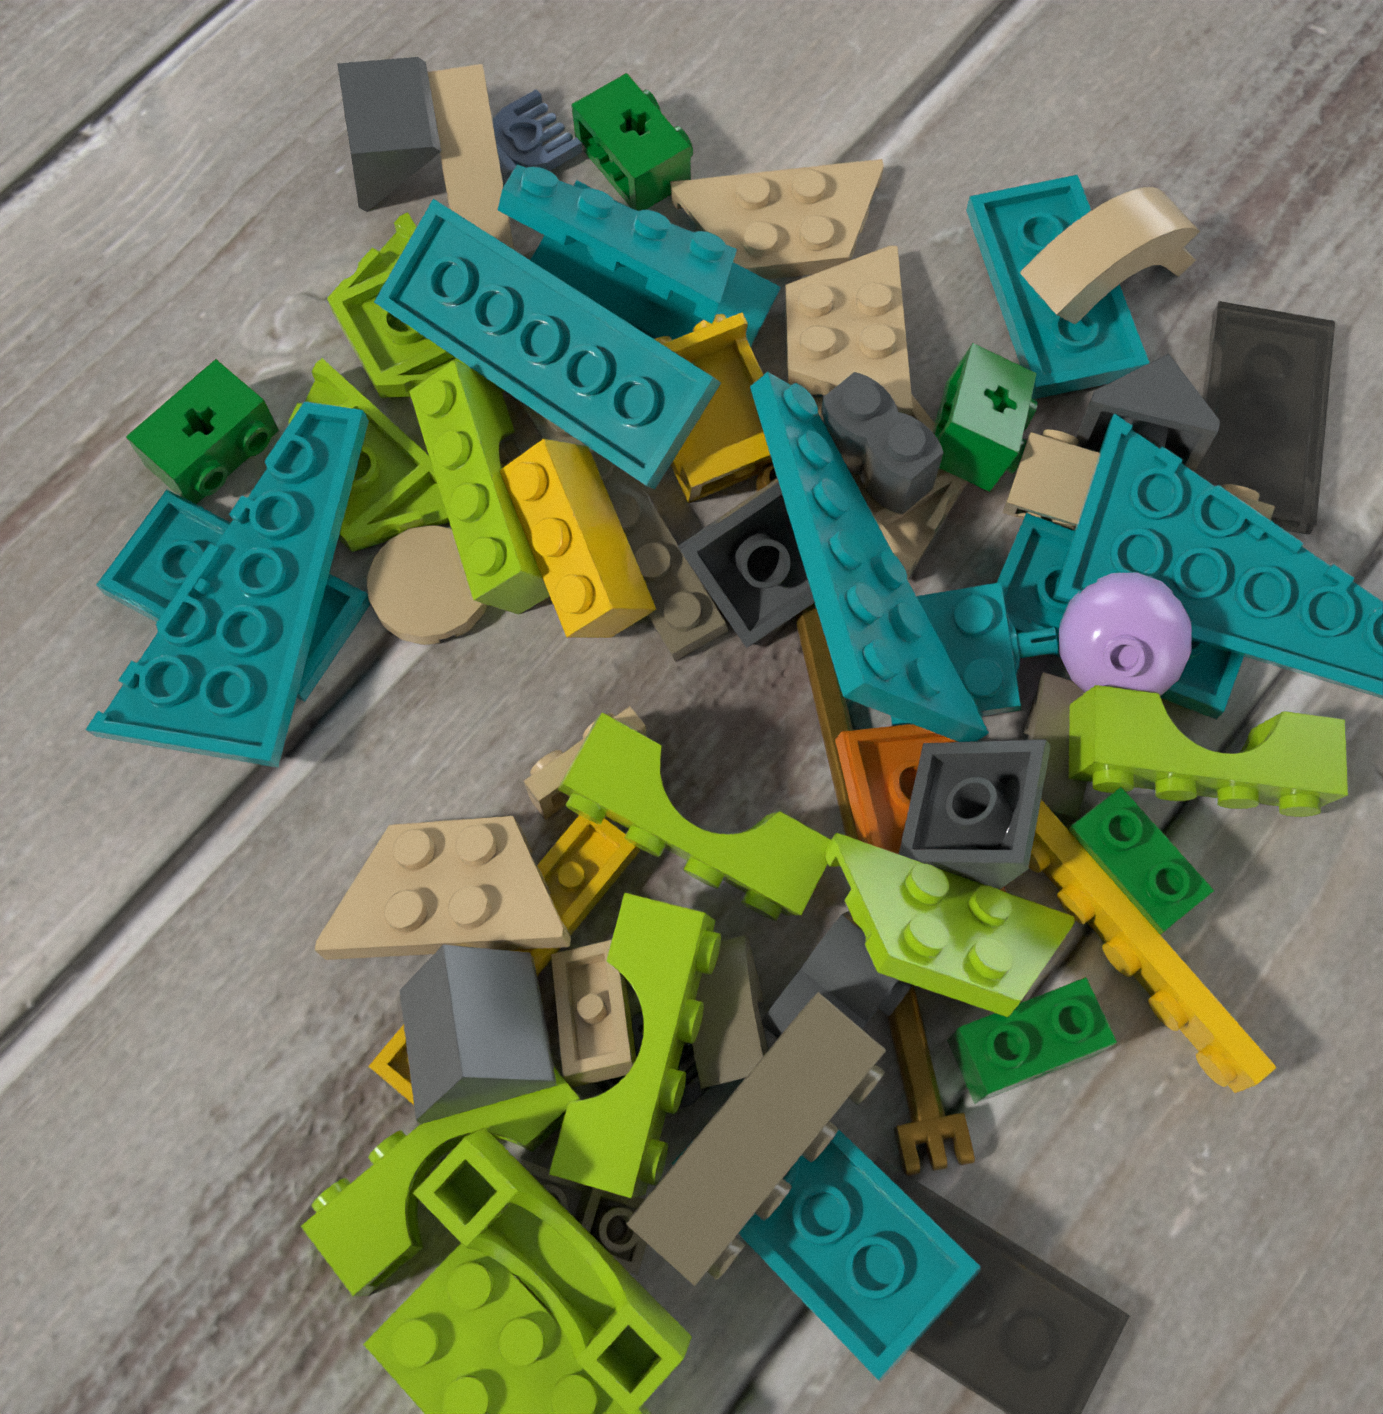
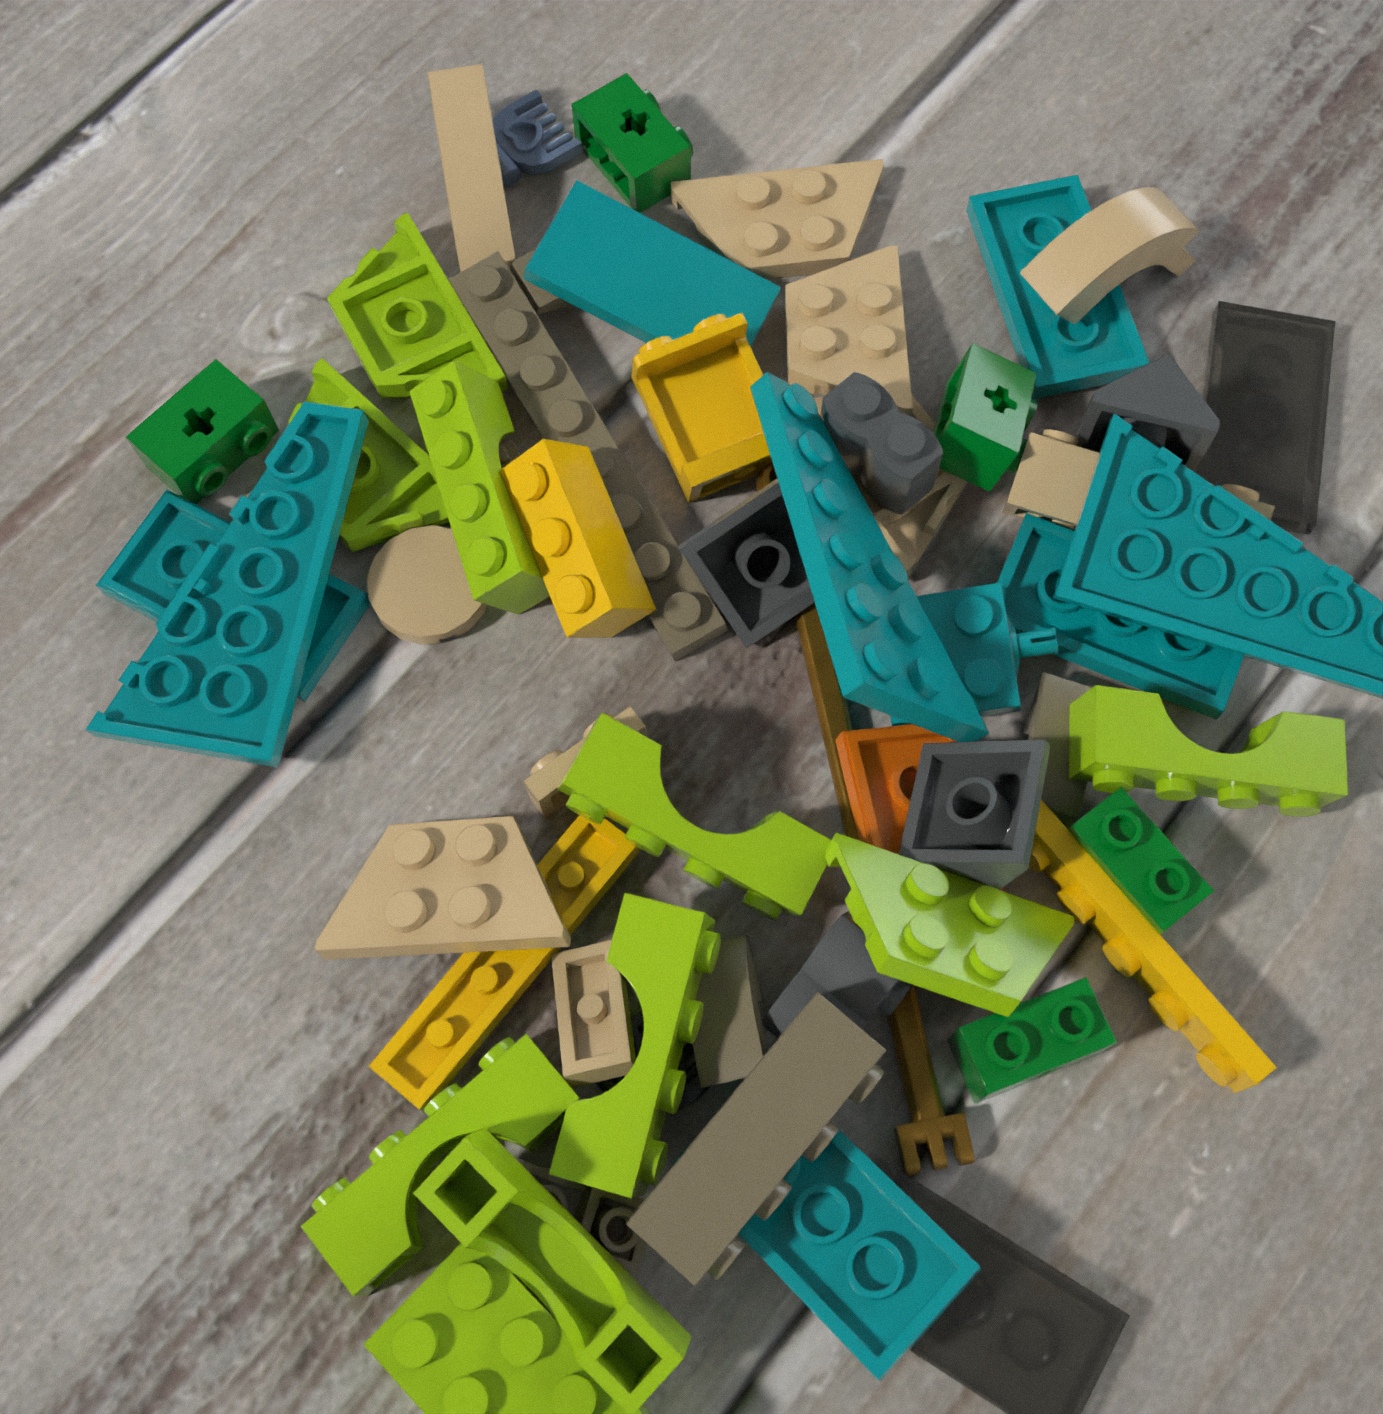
(387, 123): dark grey slope -> none
(474, 1031): dark grey slope -> none
(547, 344): teal plate -> none
(620, 236): teal wing -> none
(1125, 635): lavender cylinder -> none

